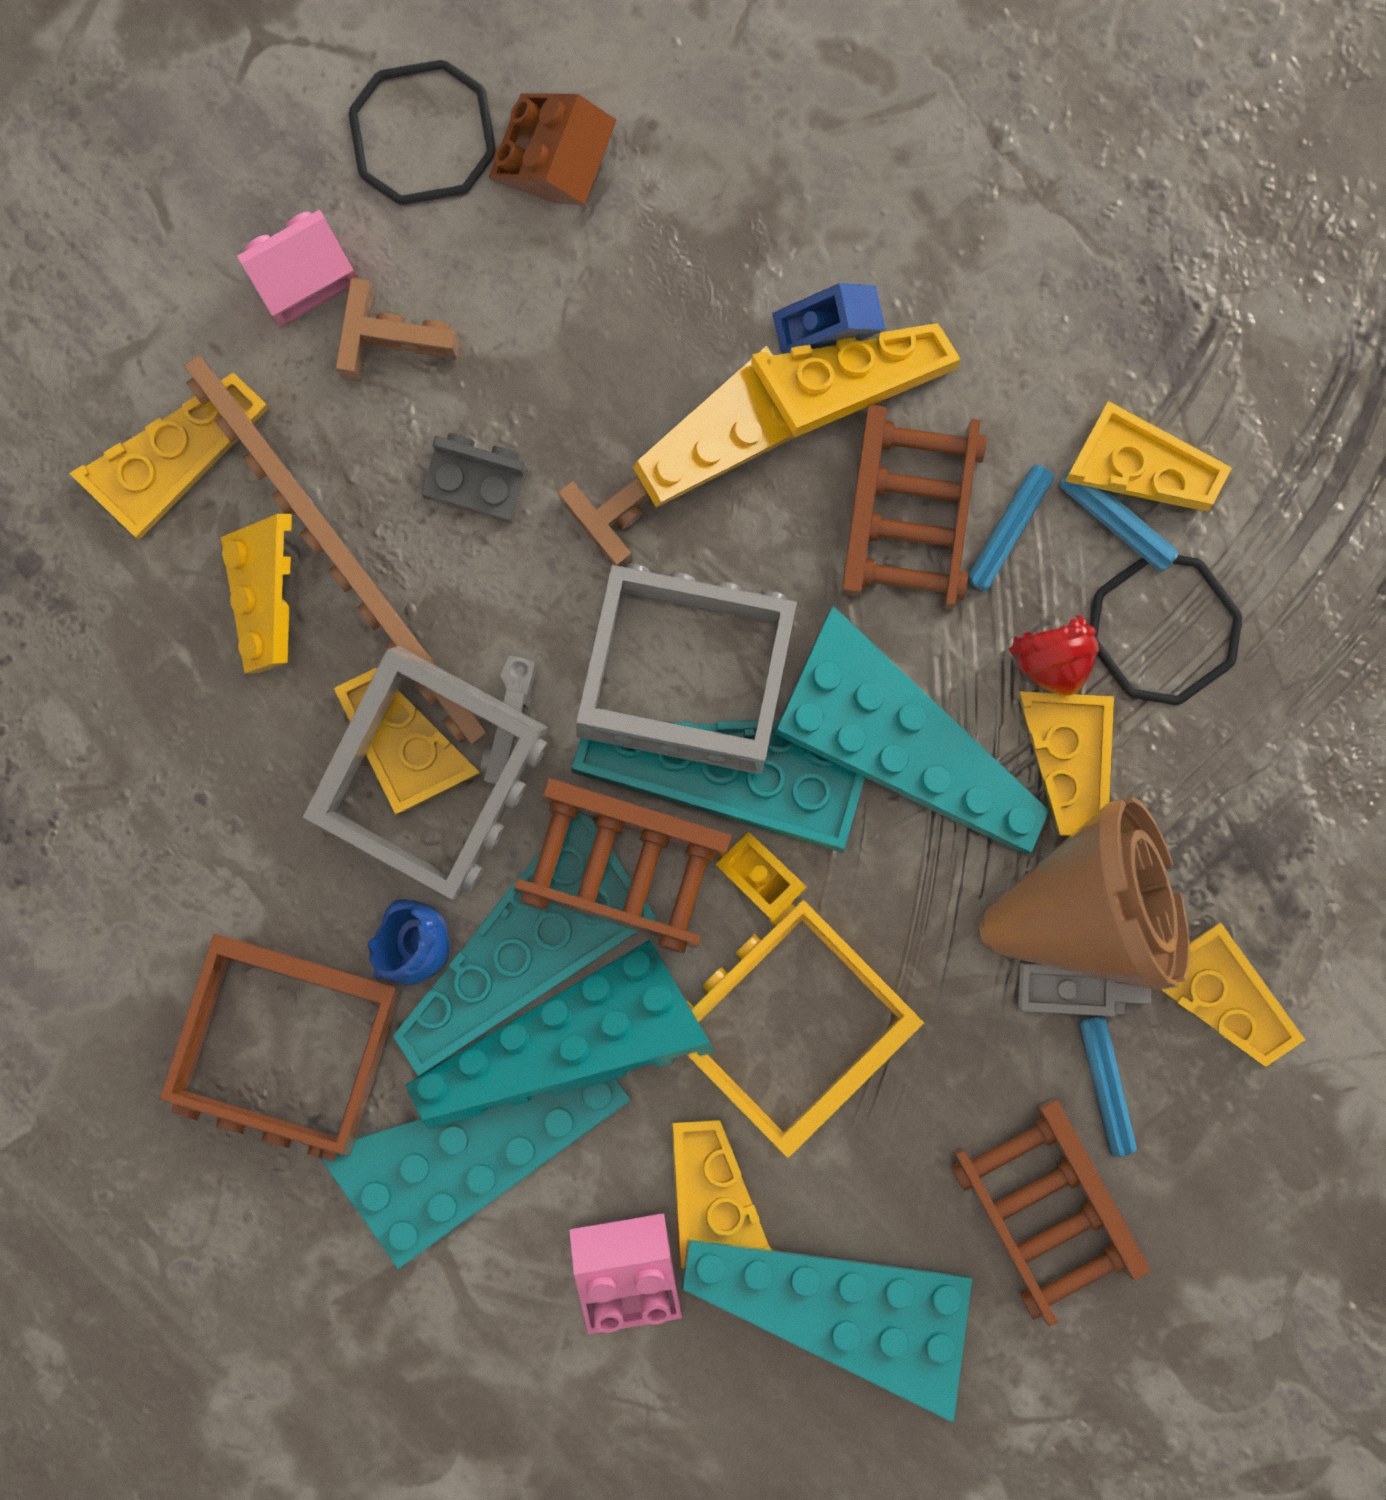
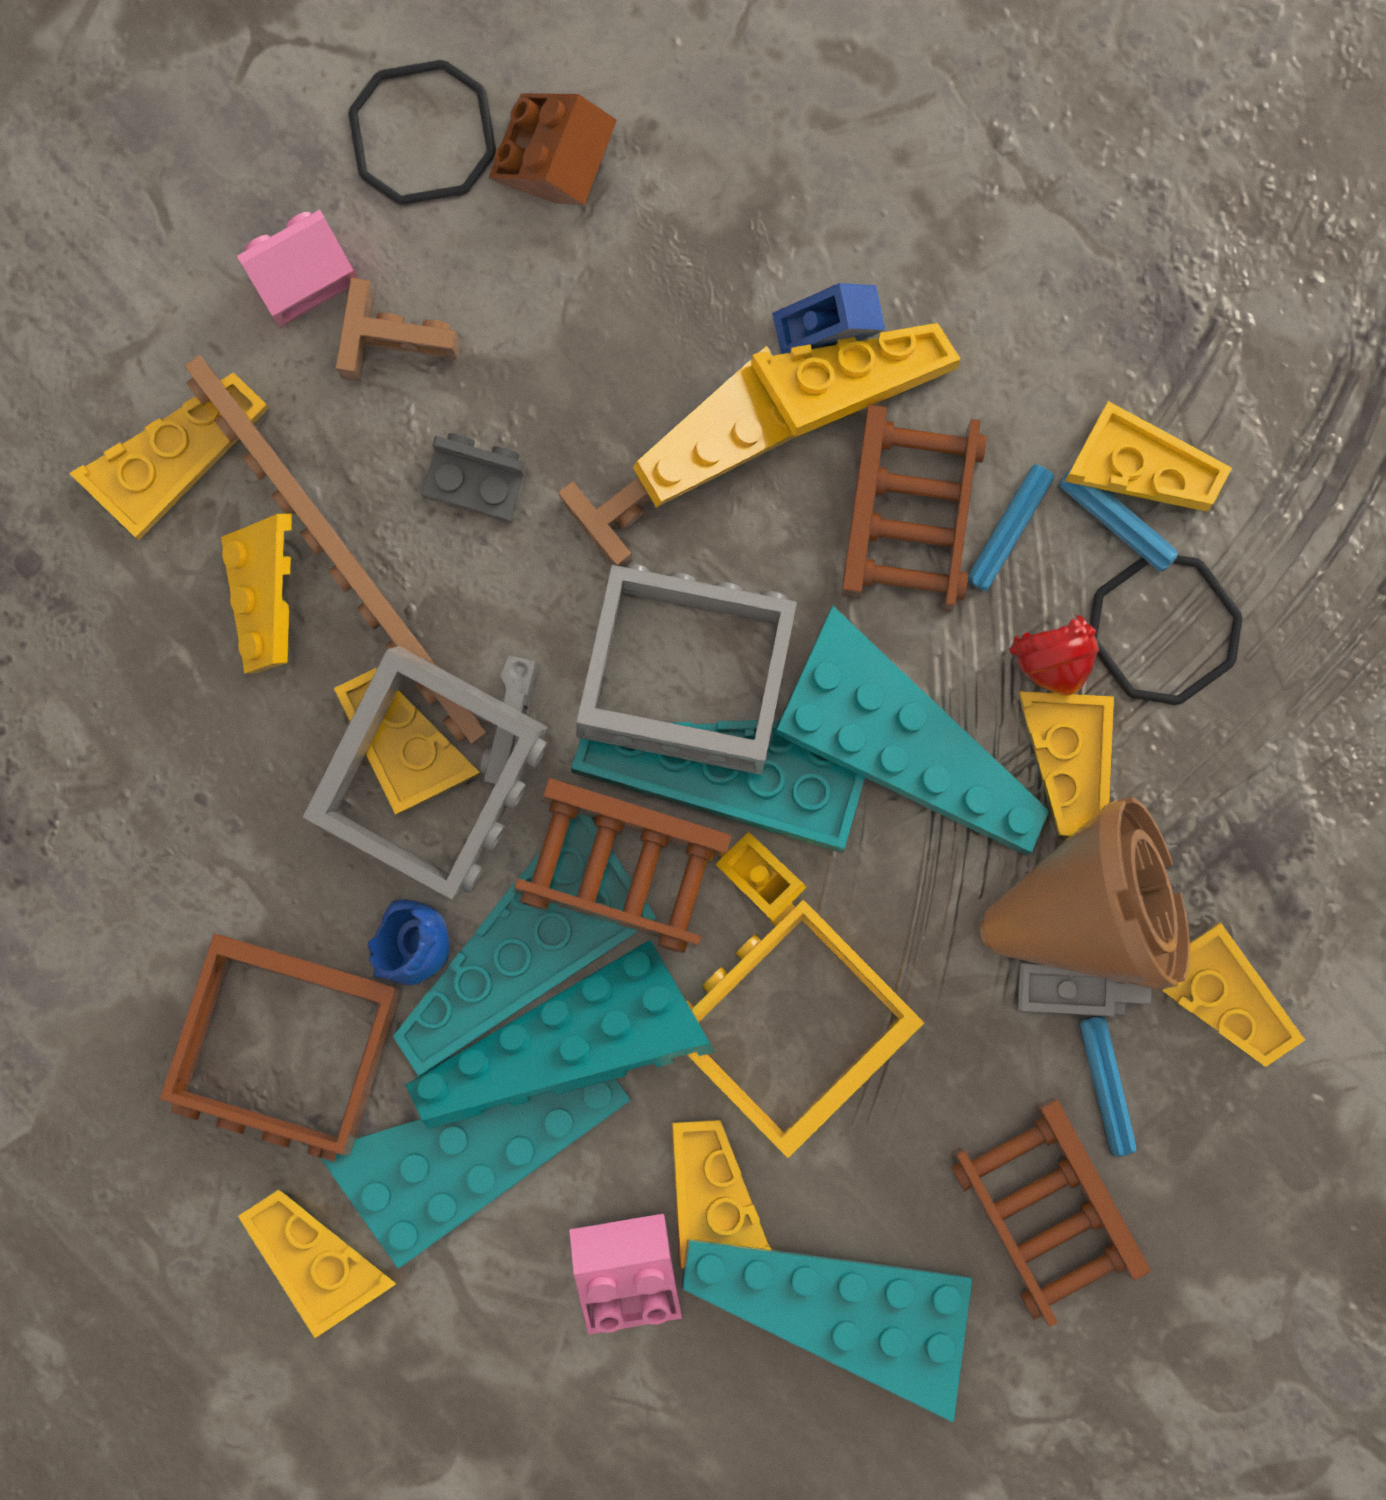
(312, 1263): none -> yellow wing

